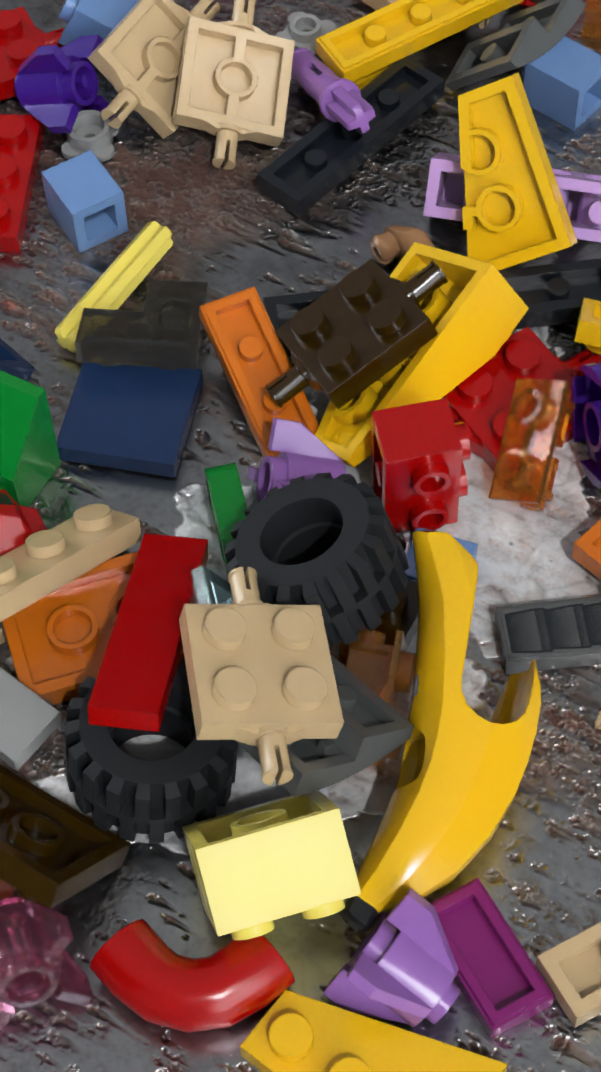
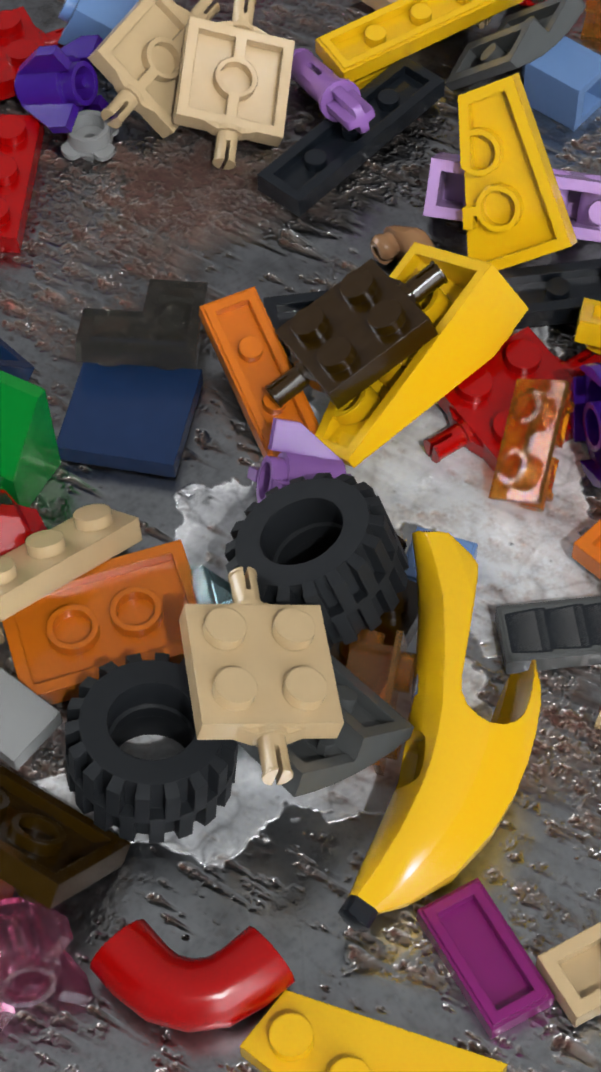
(85, 201): medium blue brick -> none
(119, 279): light yellow axle -> none
(147, 635): red tile -> none
(225, 501): green beam -> none
(272, 864): light yellow brick -> none
(304, 30): light grey plate -> none
(400, 967): medium lavender brick -> none
(419, 464): red brick -> none

